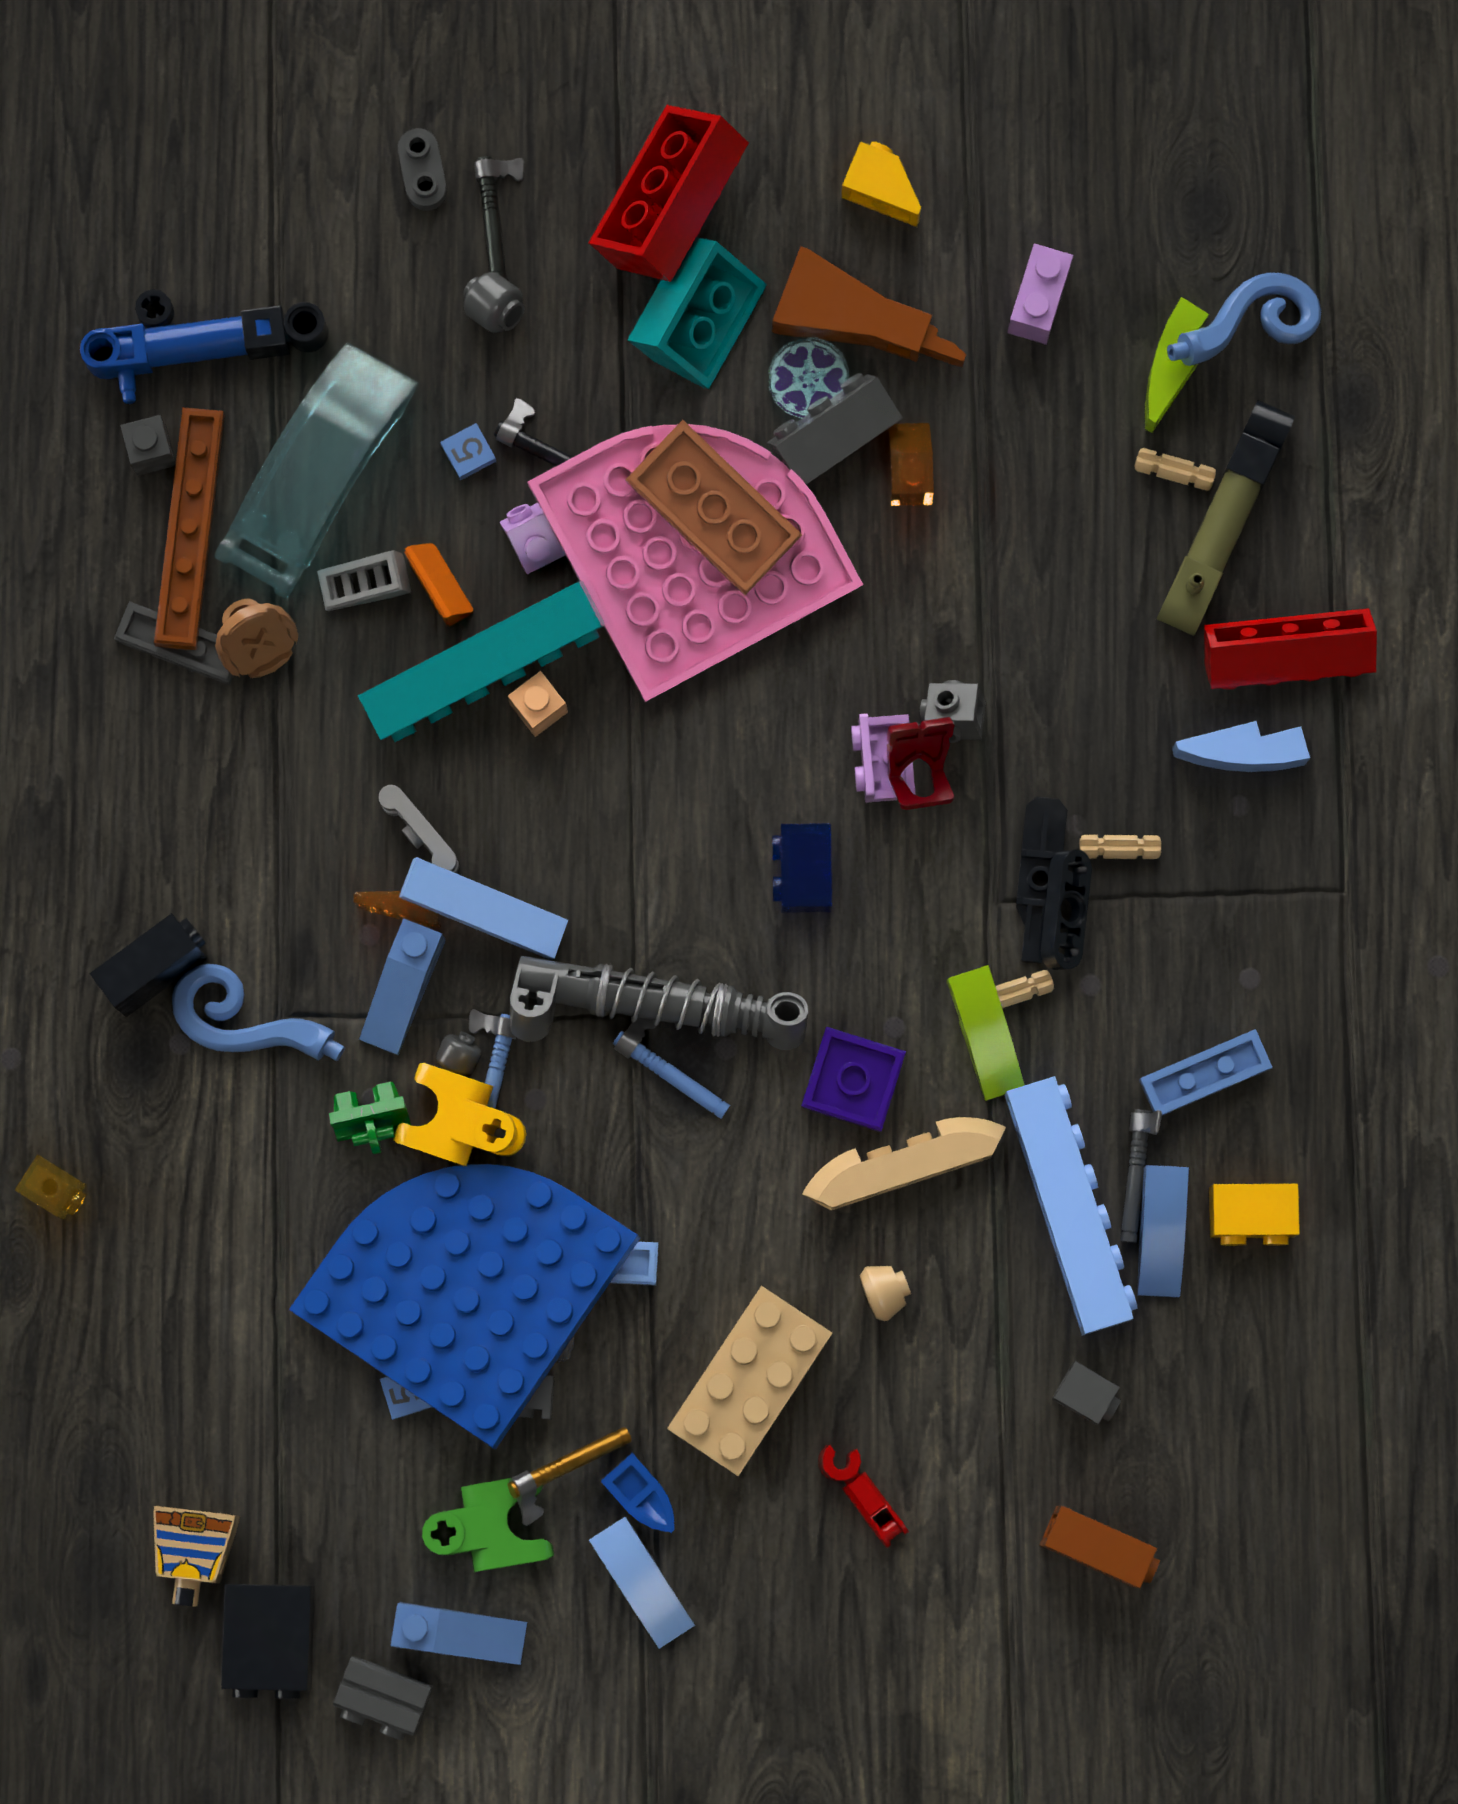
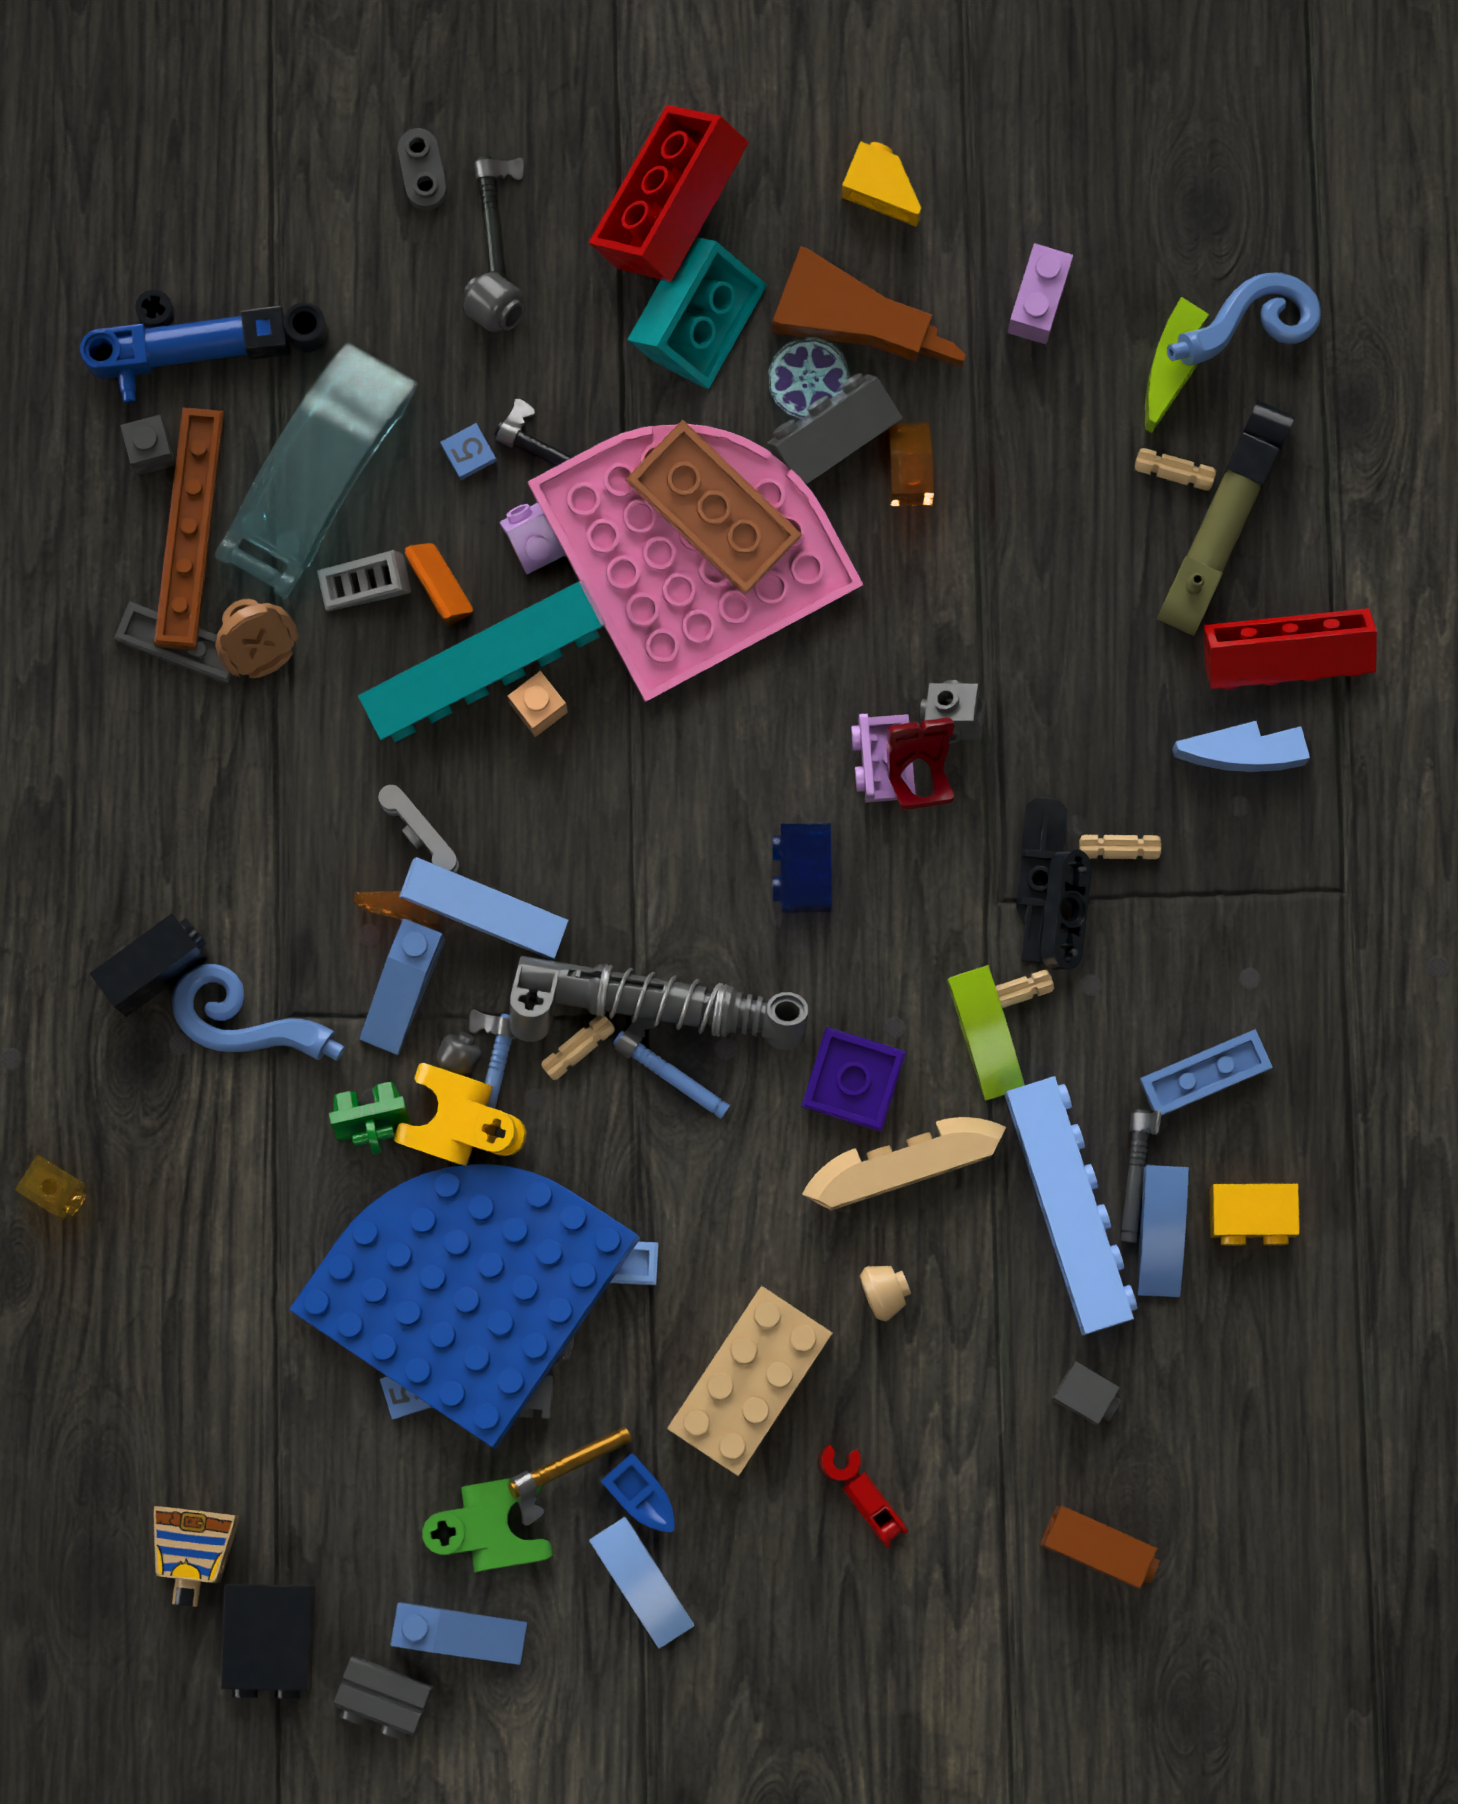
(577, 1047): none -> tan axle

